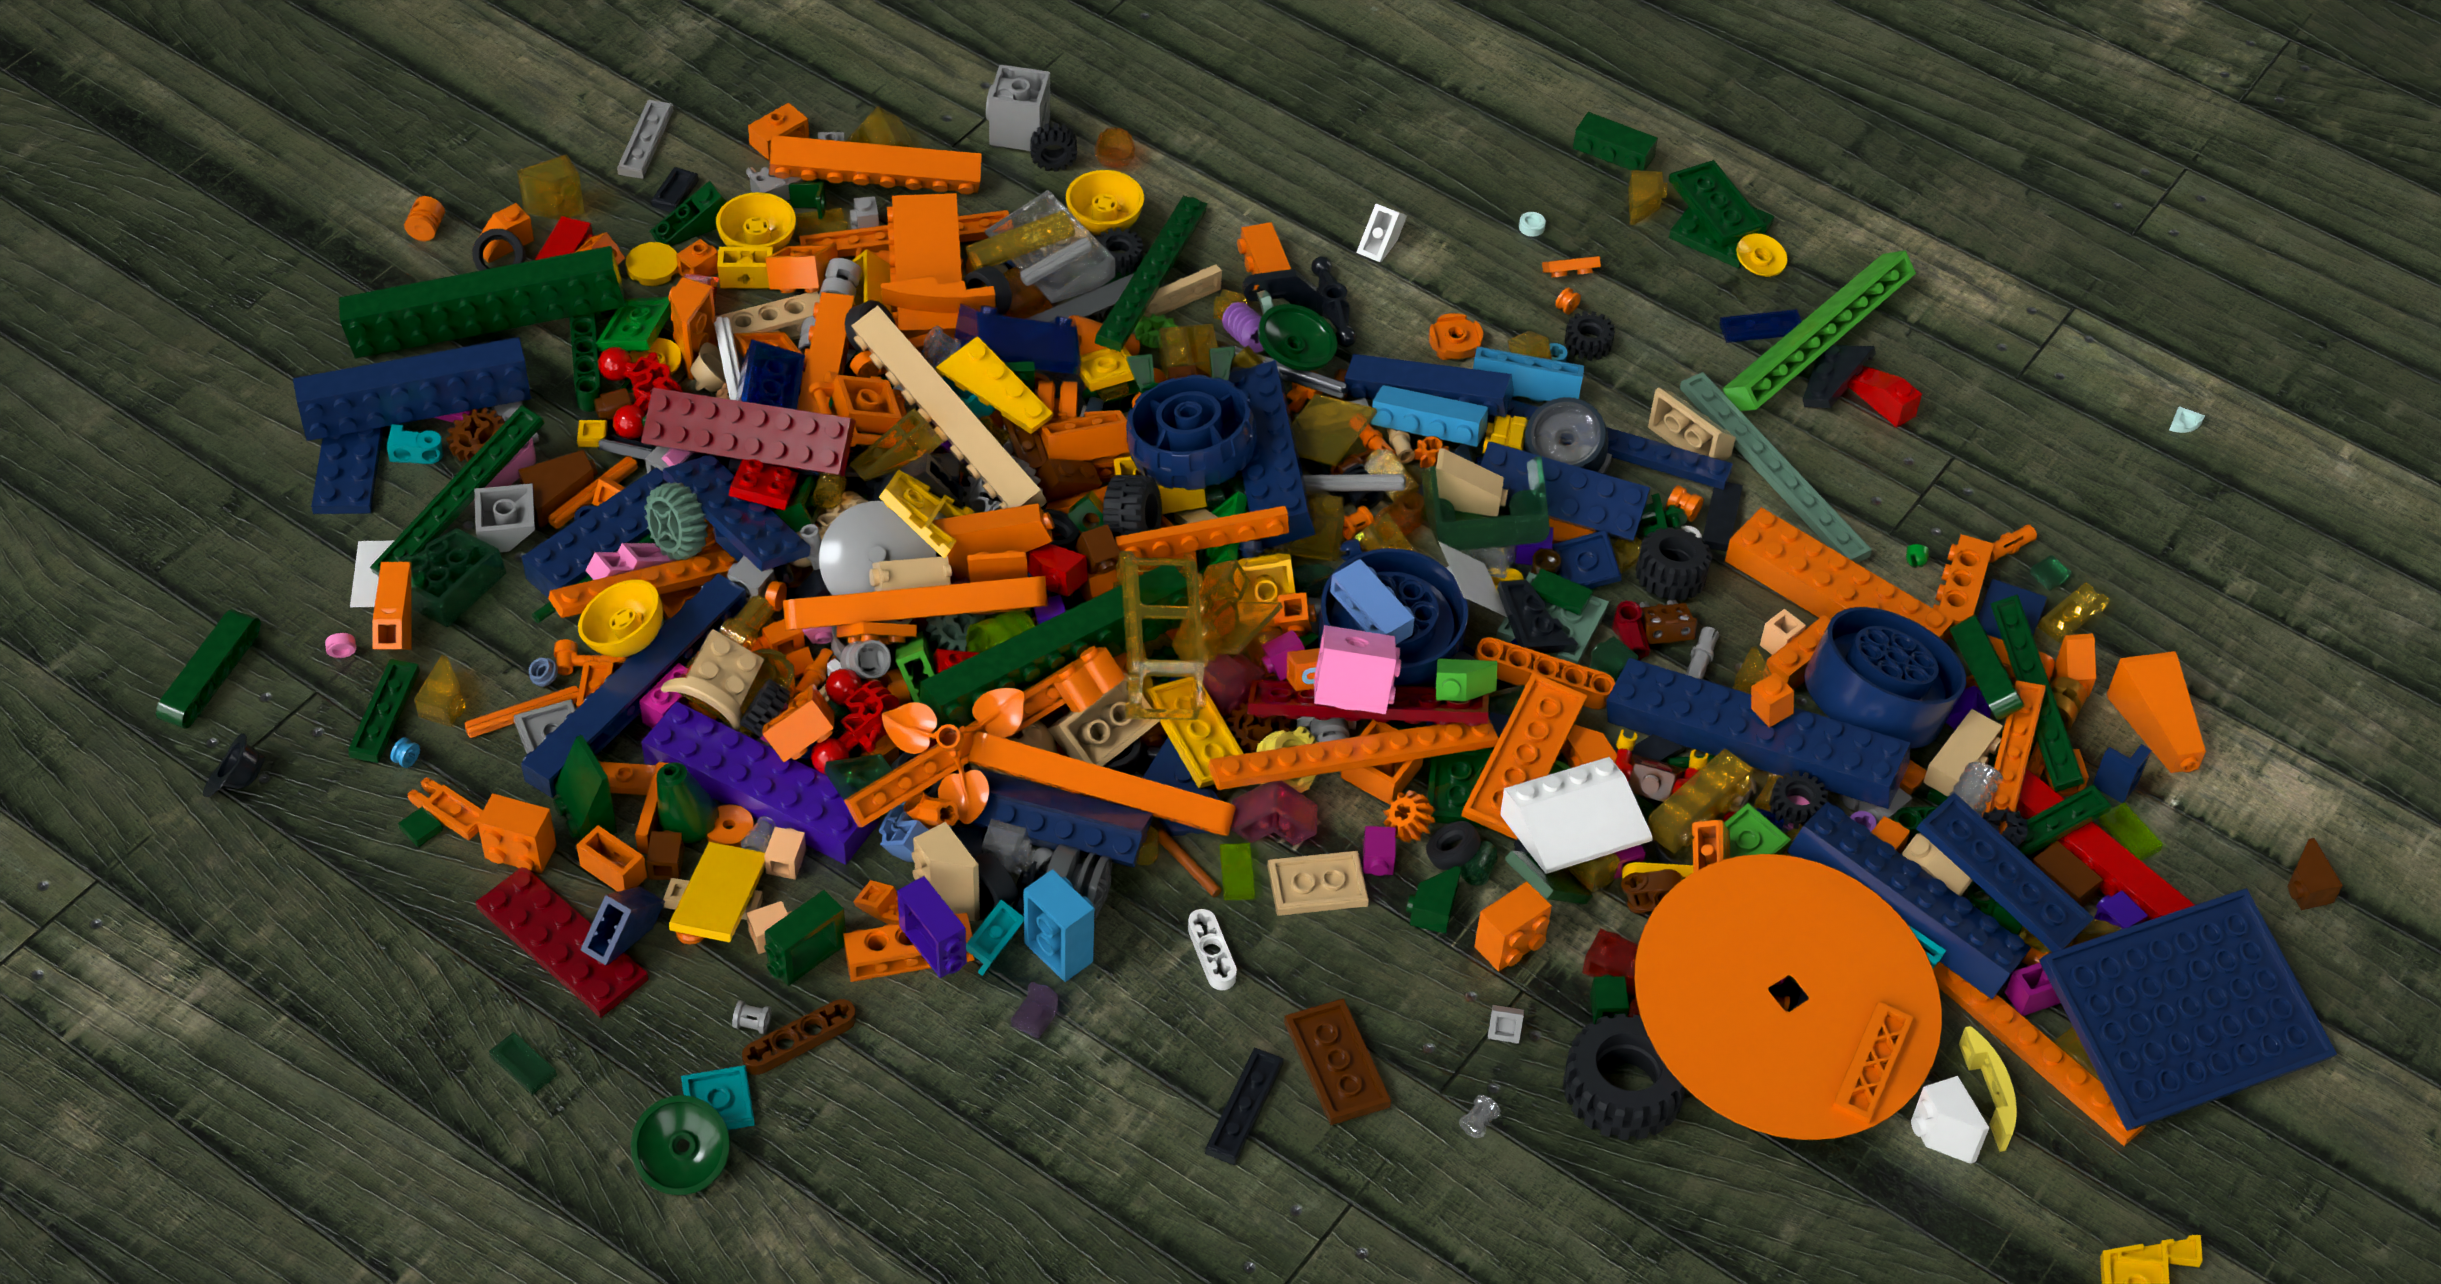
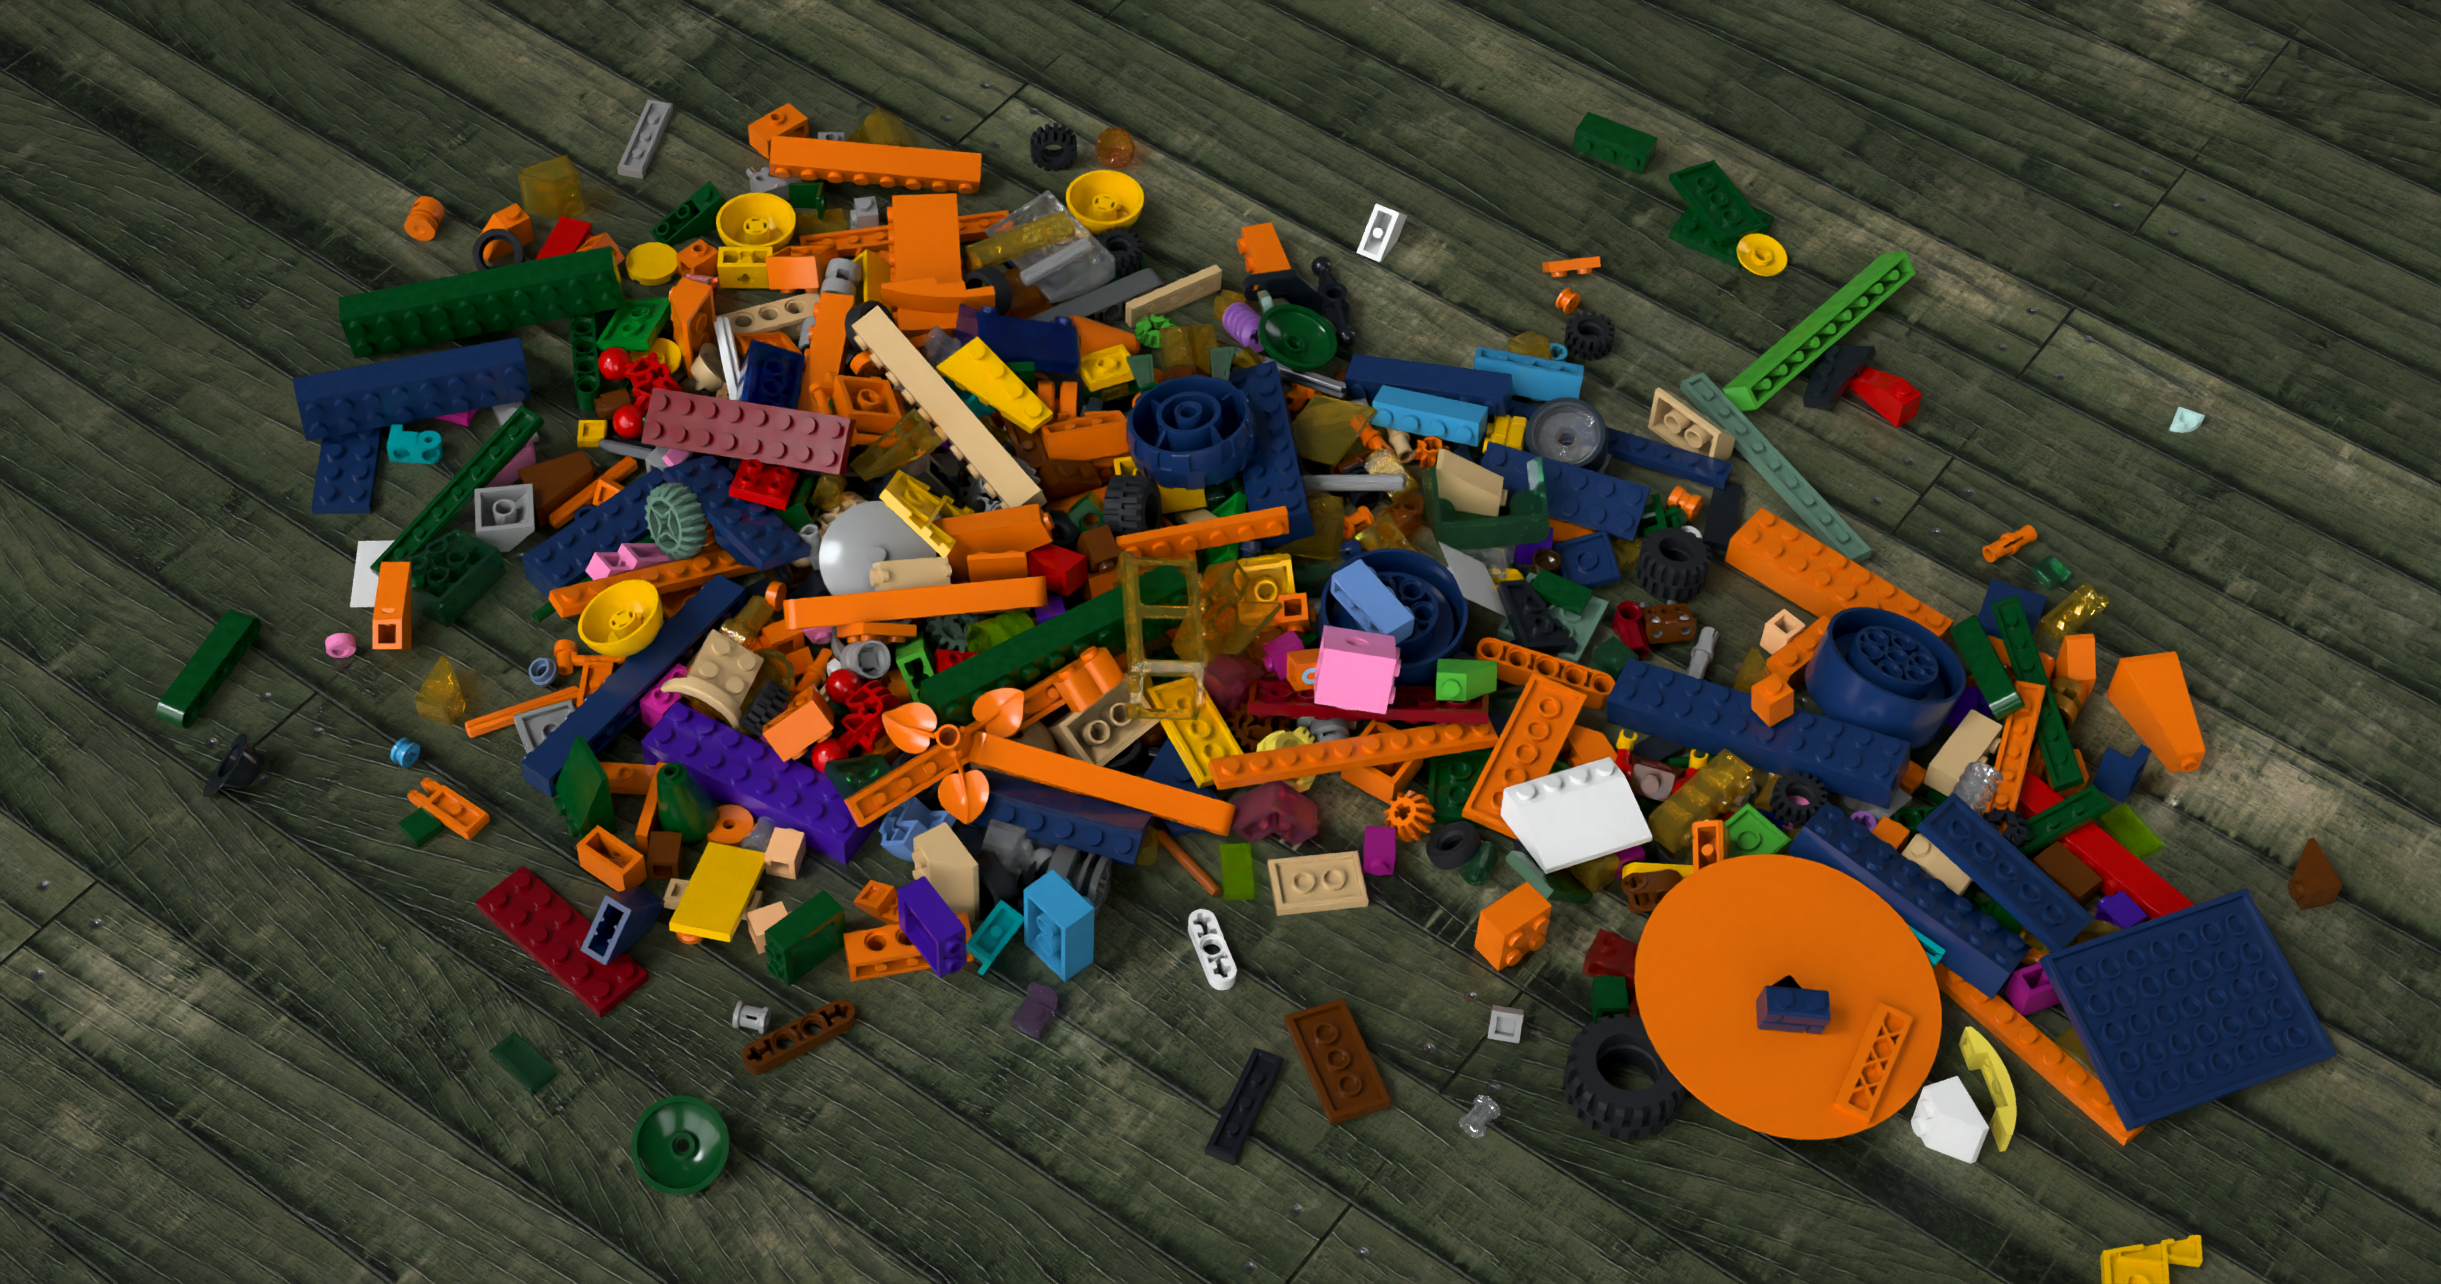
(383, 711): dark green plate -> none
(473, 433): reddish brown gear -> none
(516, 833): orange brick -> none
(674, 189): black tile -> none
(724, 1090): teal tile -> none
(750, 577): light grey brick -> none
(931, 810): orange piece -> none
(1017, 106): light grey brick -> none
(1151, 274): dark green plate -> none
(1434, 901): dark green slope -> none
(1455, 348): orange plate -> none
(1532, 224): light aqua tile -> none
(1645, 194): clear yellow slope -> none
(1759, 325): clear blue tile -> none
(1793, 1009): none -> dark blue brick
(1917, 555): green hinge -> none
(1963, 578): orange brick -> none

